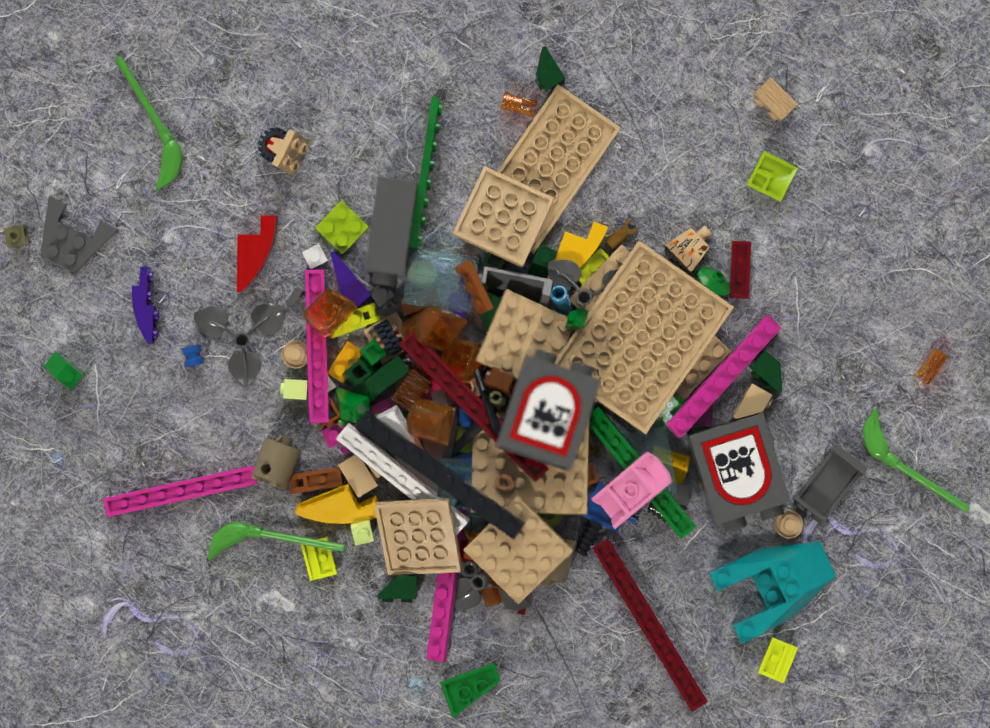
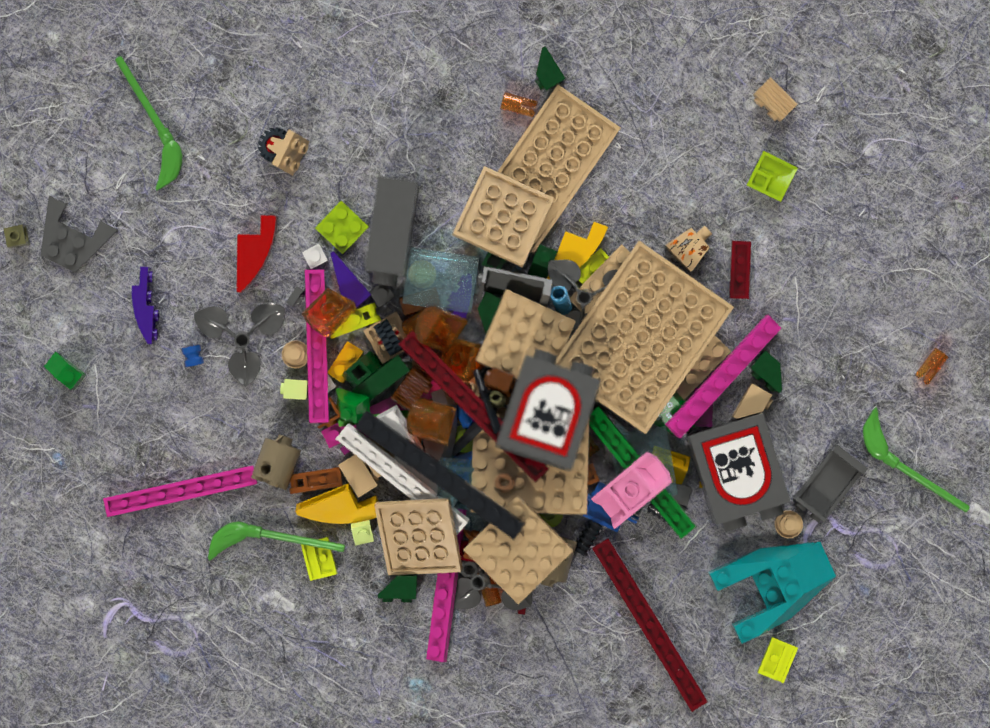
(372, 352): green plate -> none
(425, 182): green plate -> none
(467, 687): green wing -> none
(474, 286): dark orange plate -> none
(576, 319): green plate -> none
(619, 235): pearl gold bar -> none
(714, 281): green dish -> none

